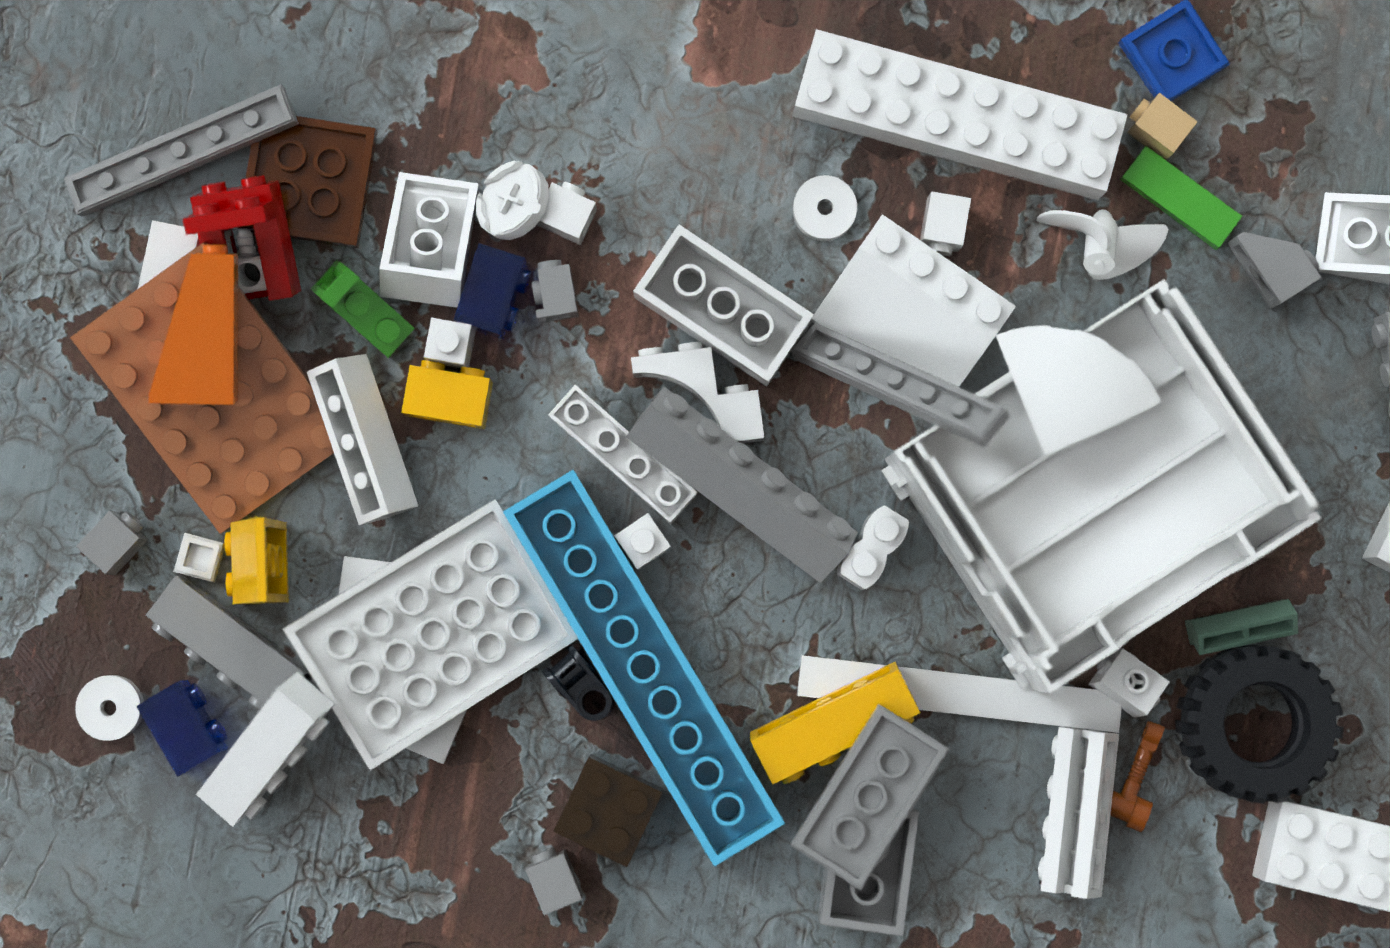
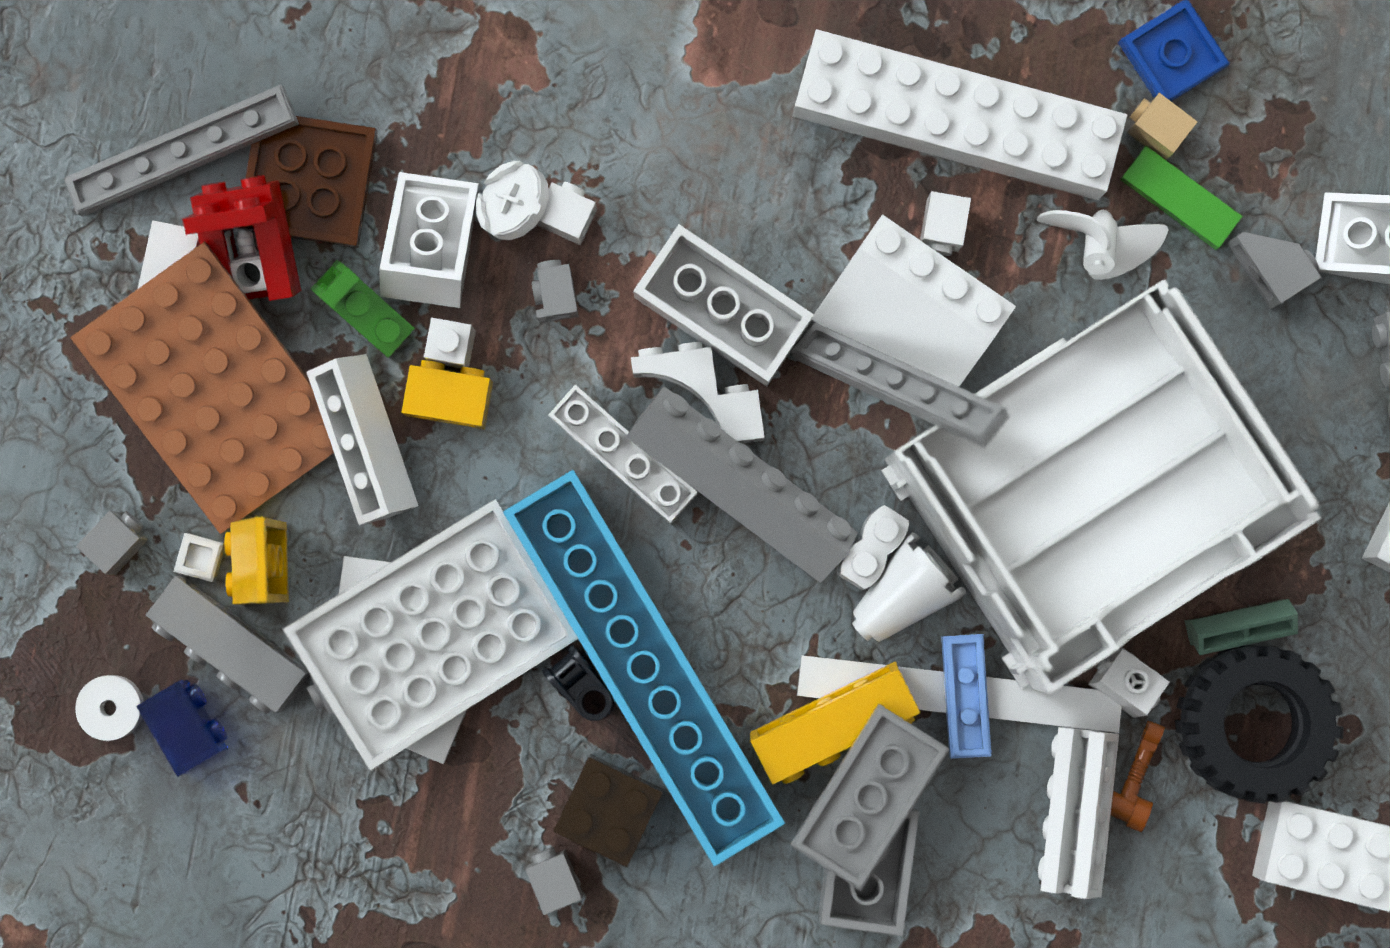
(202, 338): orange slope -> none
(265, 749): white brick -> none
(492, 291): clear blue brick -> none
(642, 541): white brick -> none
(829, 190): white piece -> none
(908, 590): none -> white cone
(966, 696): none -> light blue tile
(1073, 383): white brick -> none

